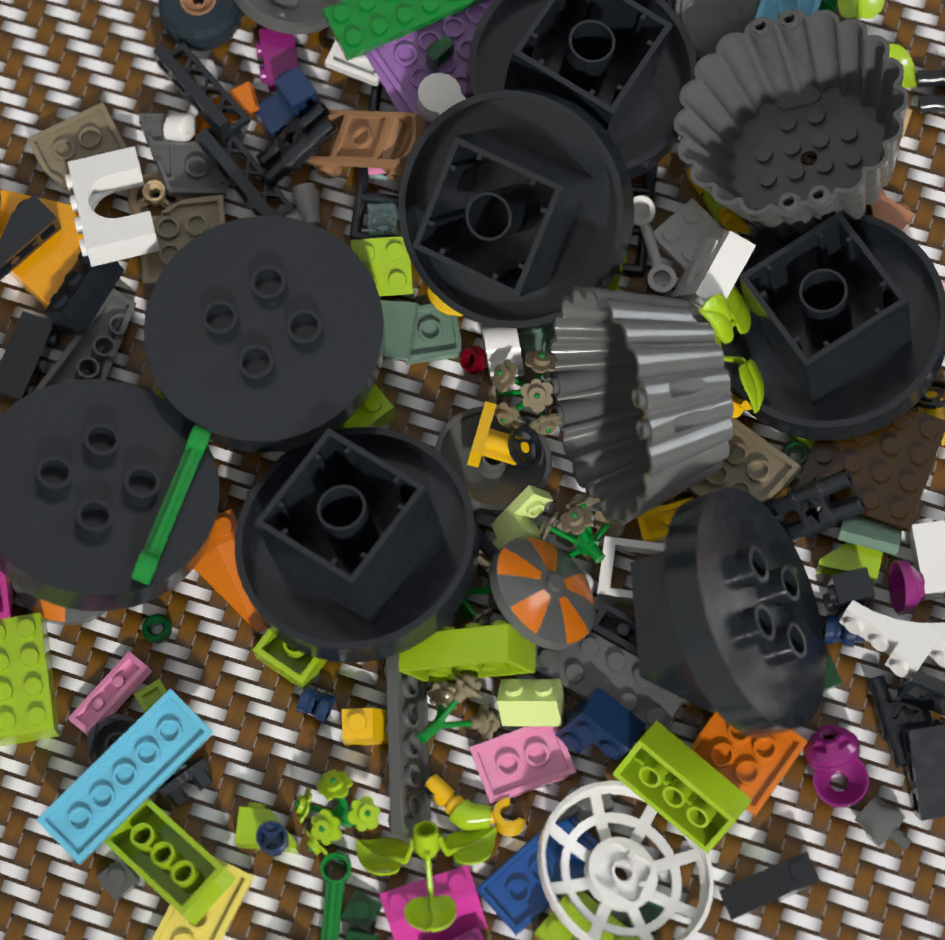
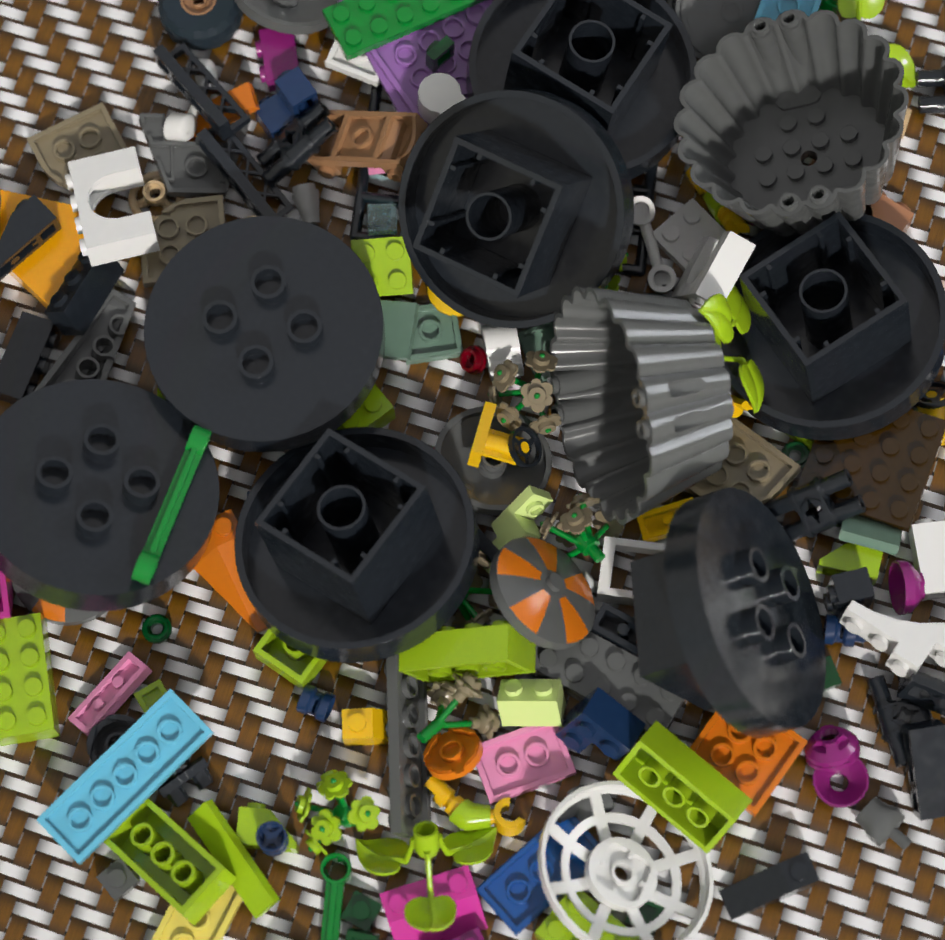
(231, 853): none -> lime tile
(453, 753): none -> orange tile

